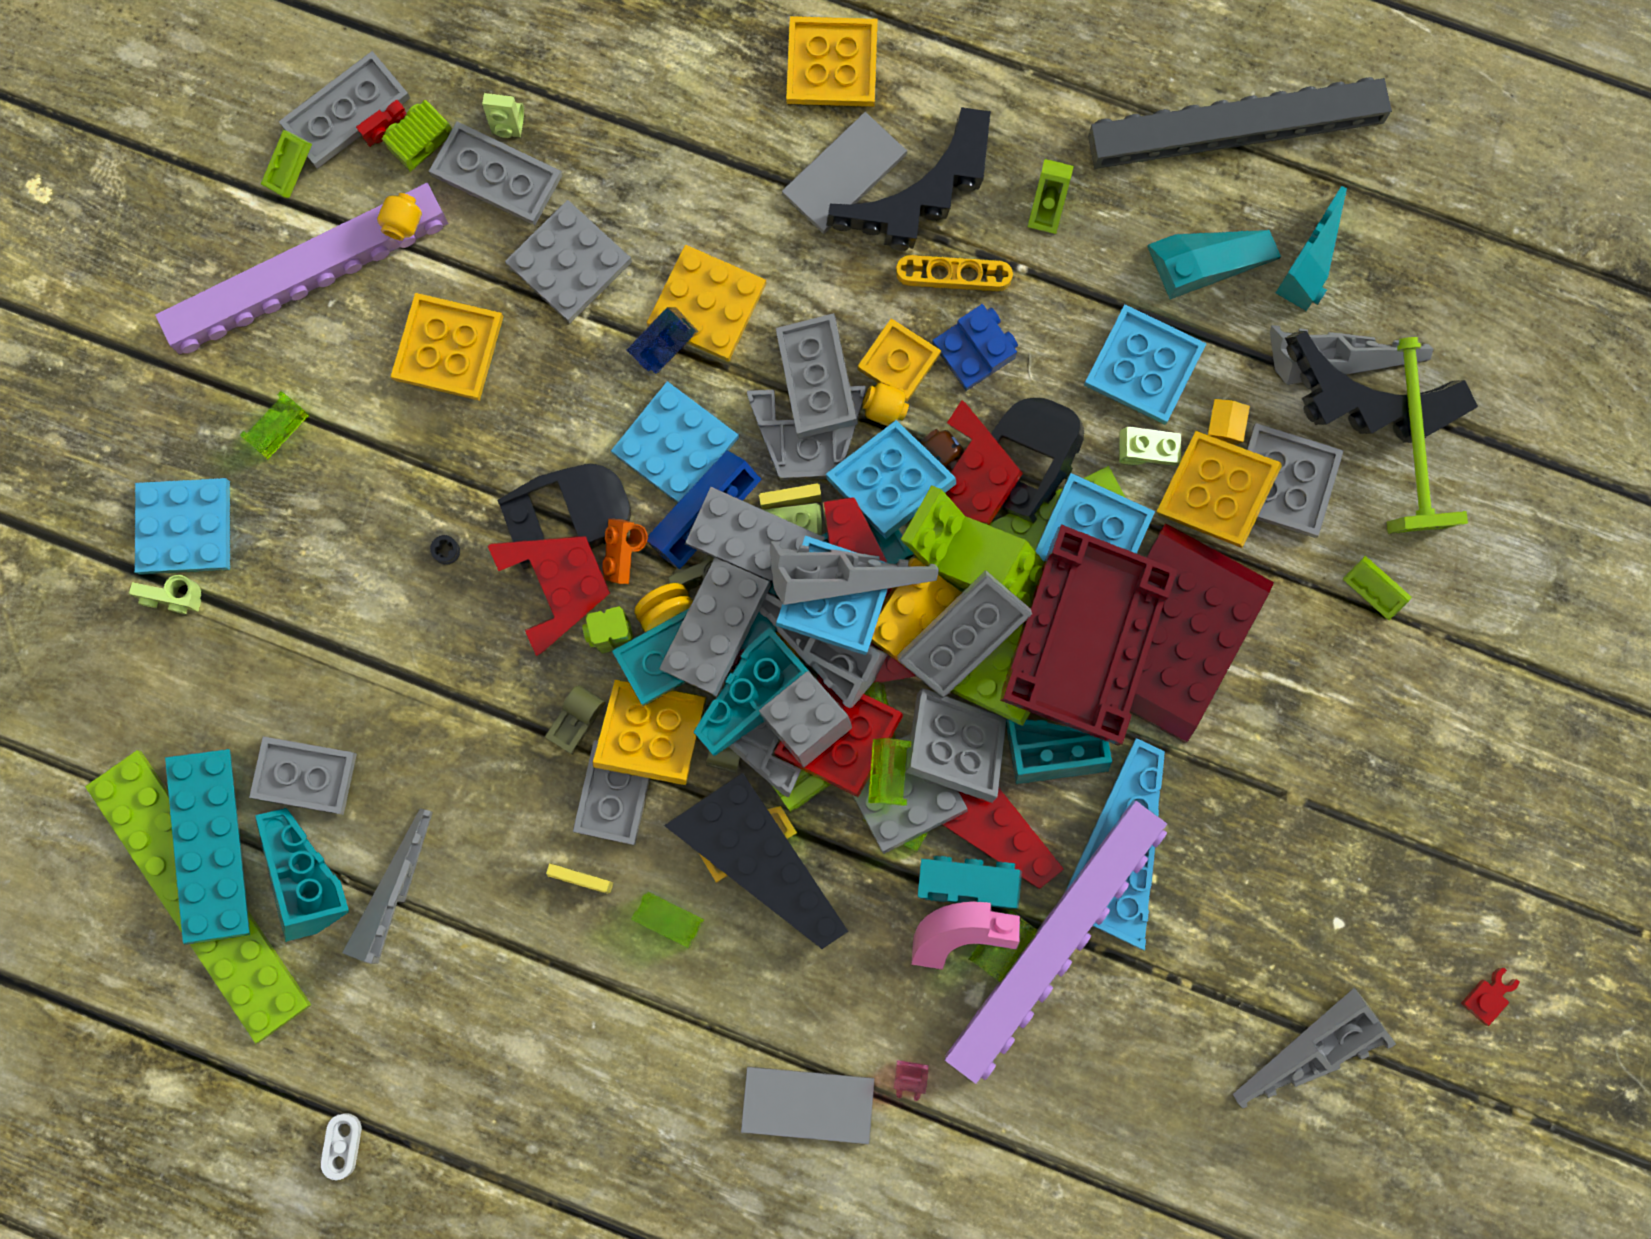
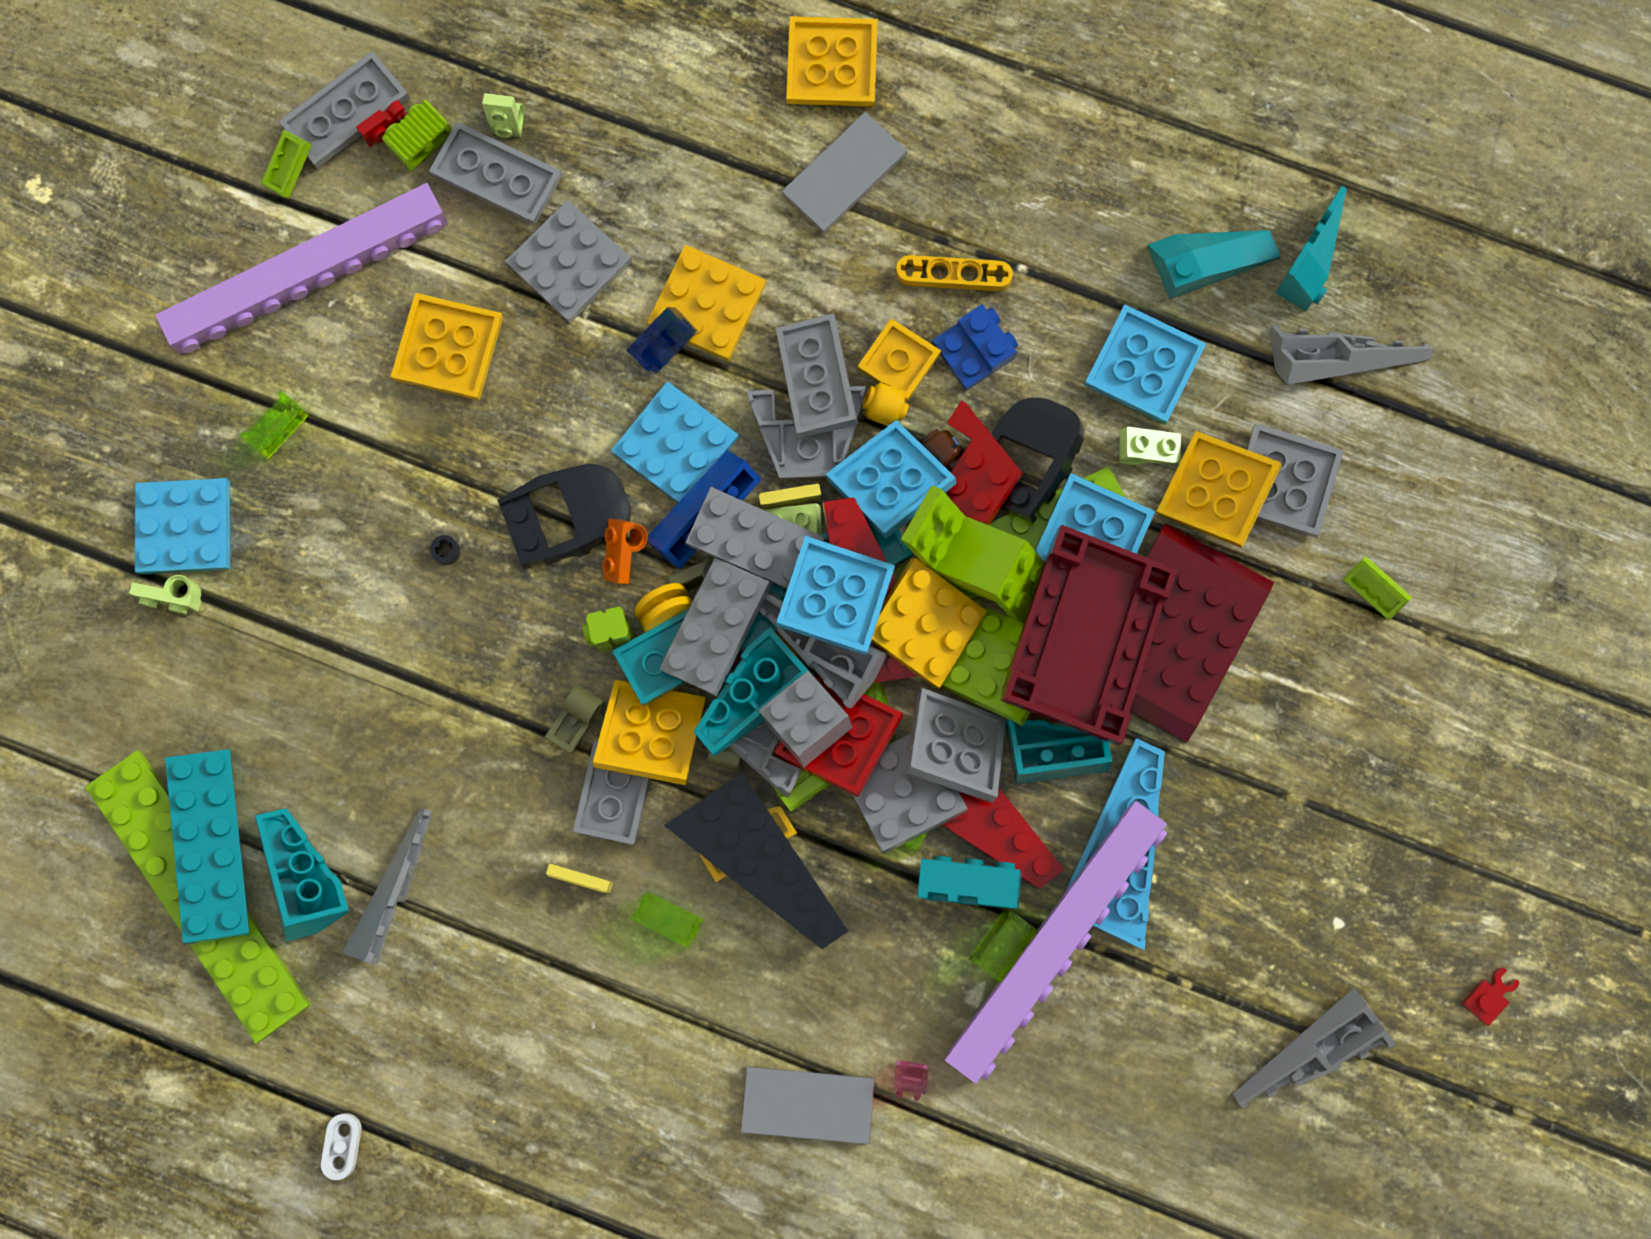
(303, 775): light grey plate -> none
(399, 216): yellow head -> none
(567, 577): red wing -> none
(821, 575): light grey wedge -> none
(888, 771): clear neon green hinge -> none
(931, 196): black arch -> none
(958, 926): bright pink arch -> none
(964, 634): light grey tile -> none
(1050, 196): lime slope -> none
(1228, 421): yellow piece -> none
(1239, 122): dark grey brick -> none
(1369, 409): black arch -> none
(1426, 516): lime tile -> none

